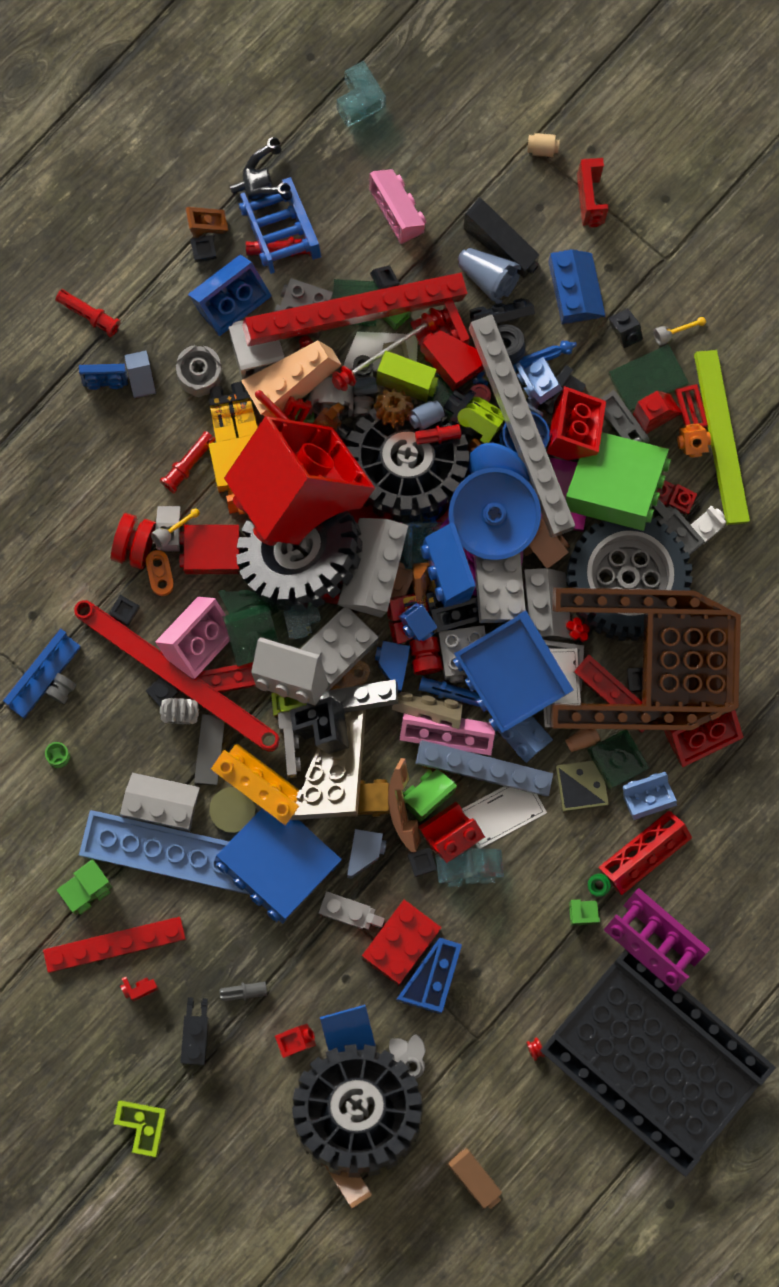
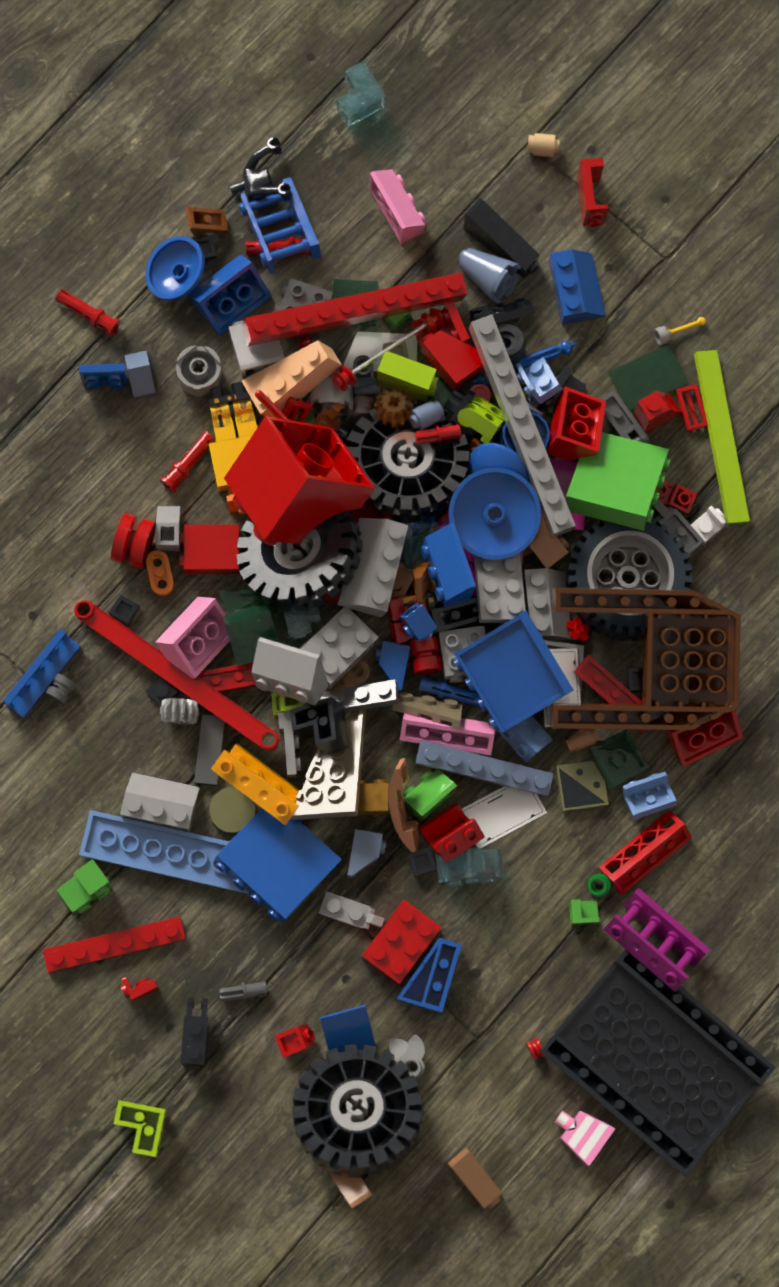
(57, 751): bright green wheel -> none
(162, 537): hinge -> none
(175, 268): none -> blue dish
(384, 277): black tile -> none
(584, 1135): none -> torso
(626, 327): black bracket -> none
(688, 435): orange brick -> none

